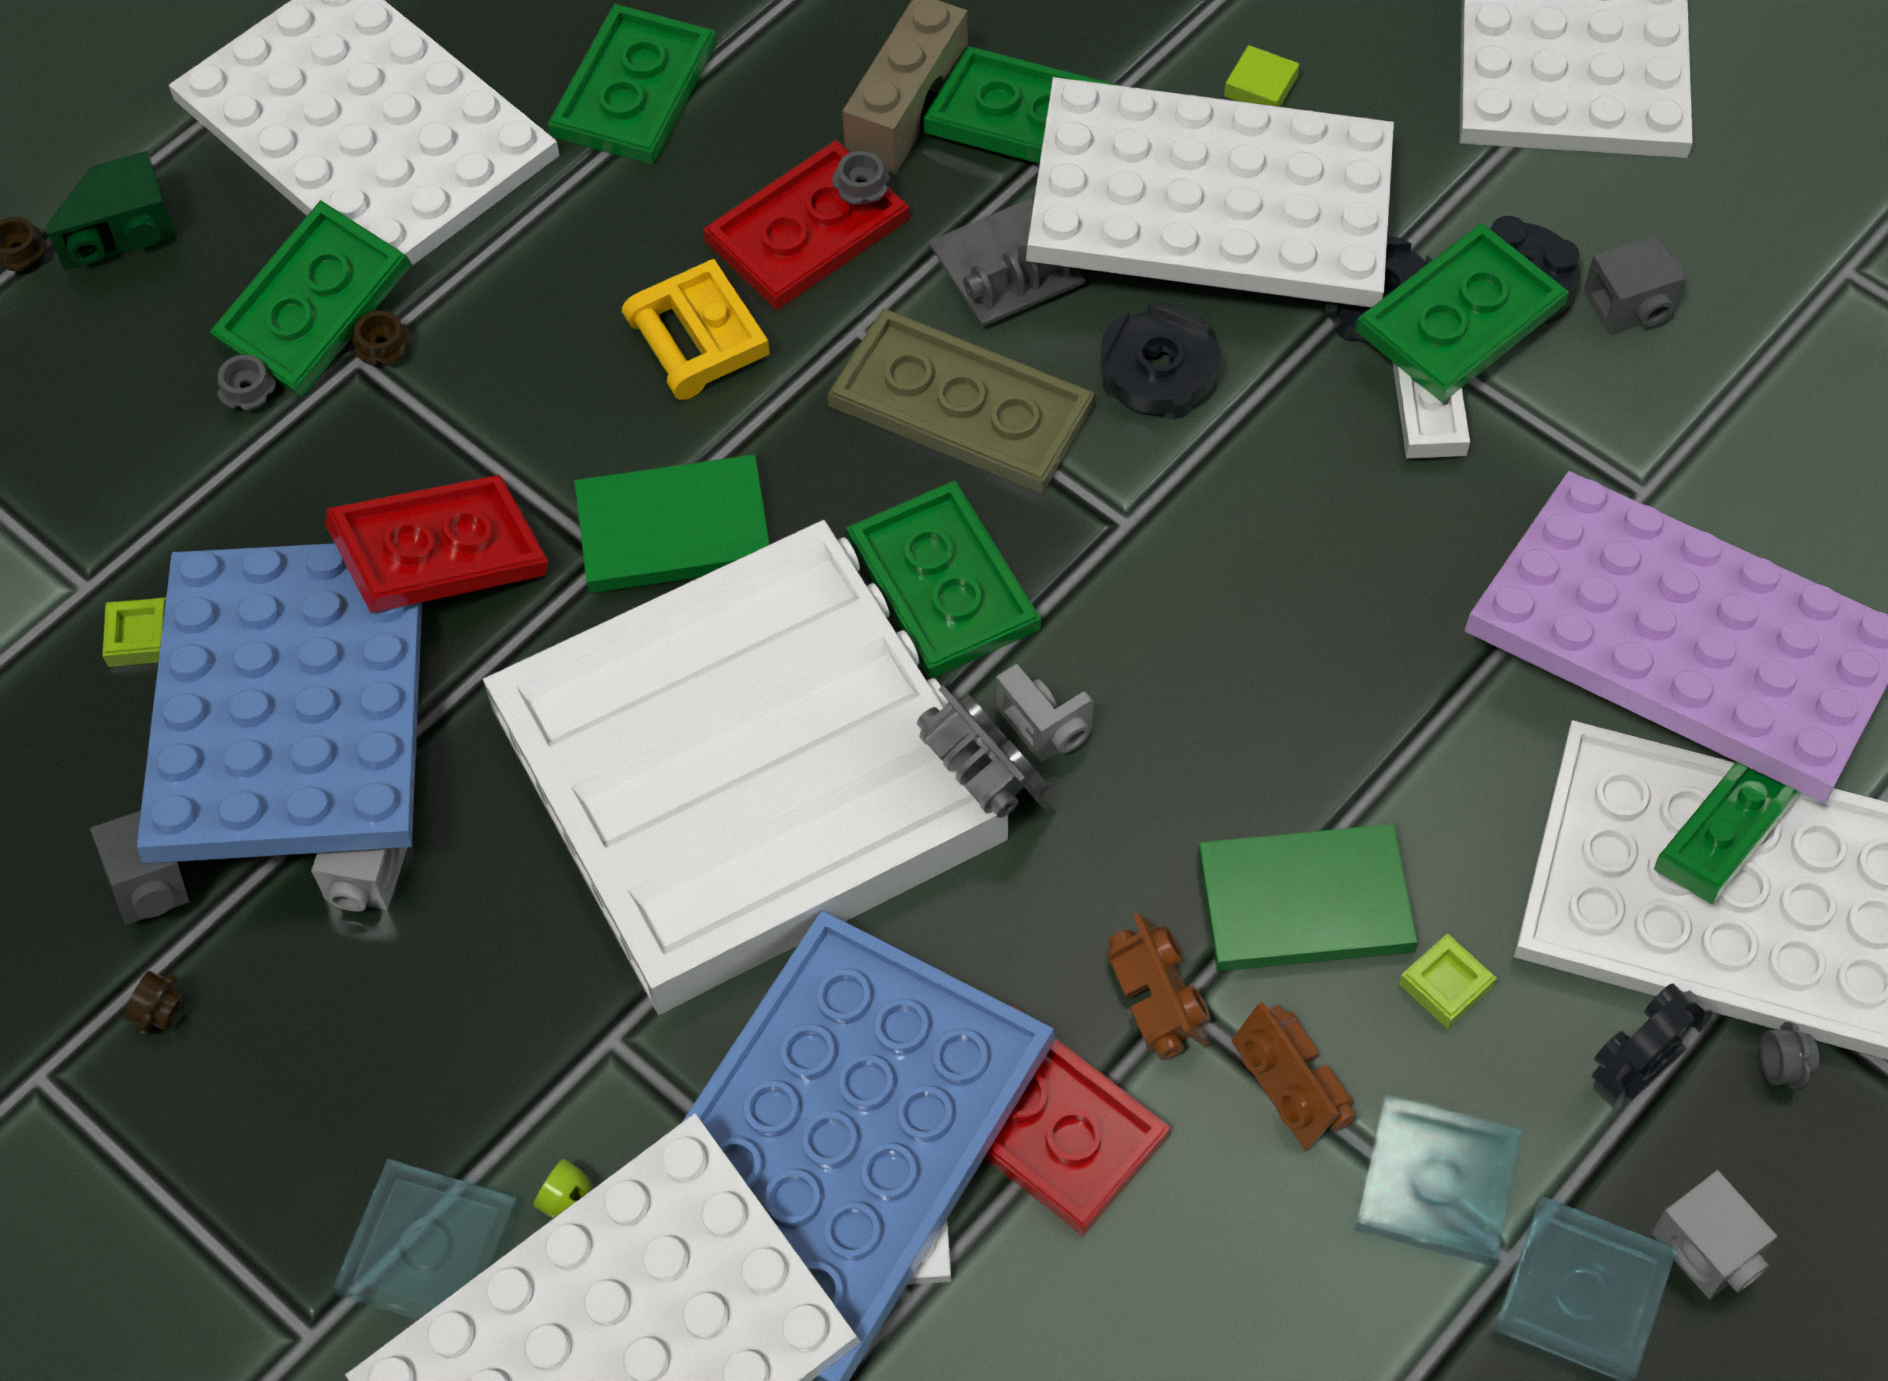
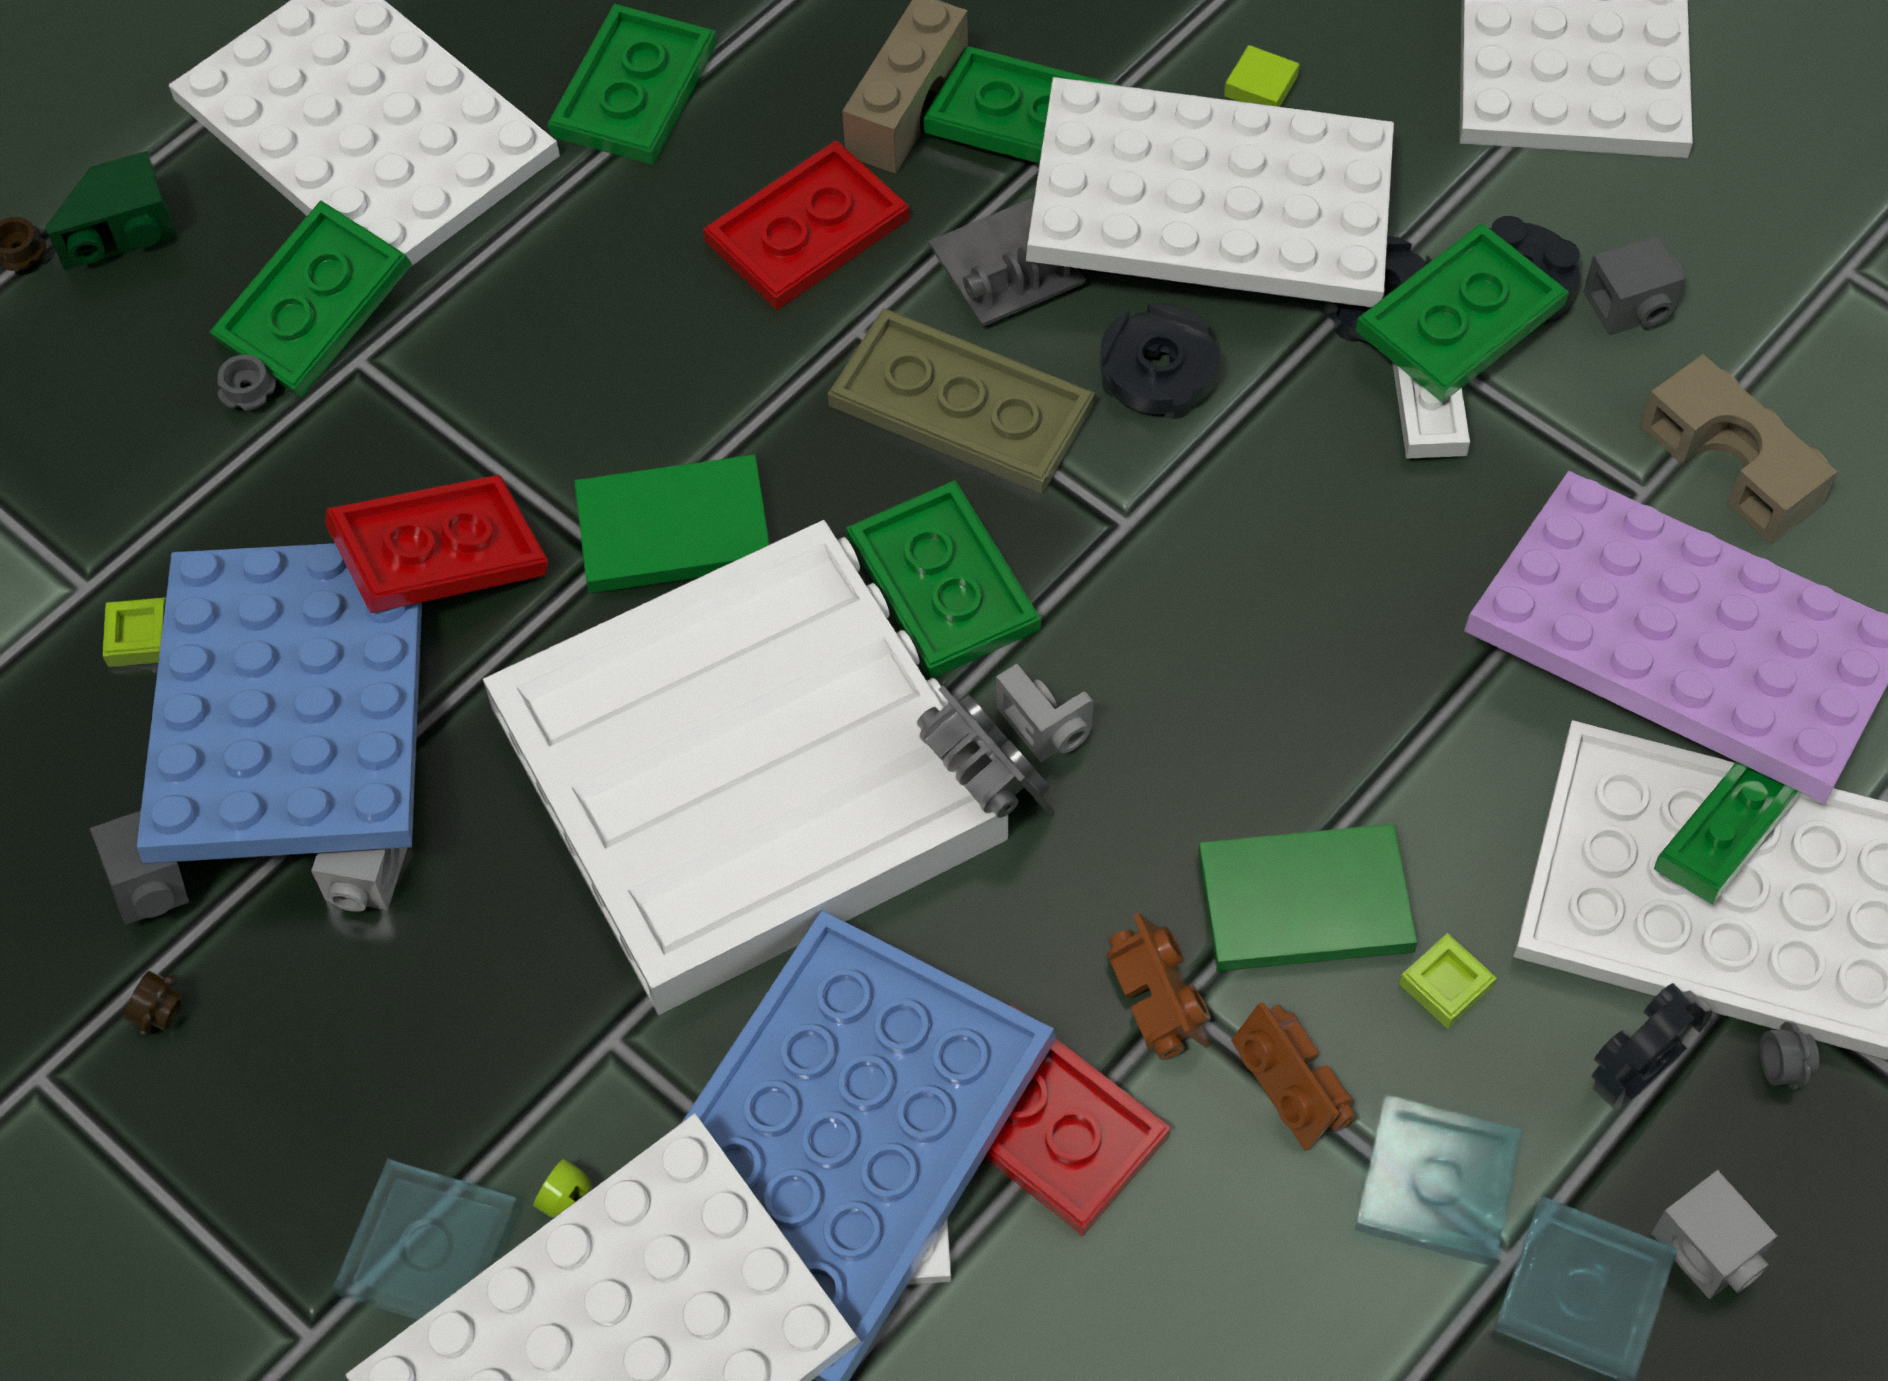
(380, 327): dark brown plate -> none
(711, 317): yellow plate -> none
(861, 178): dark grey plate -> none
(1707, 411): none -> dark tan arch

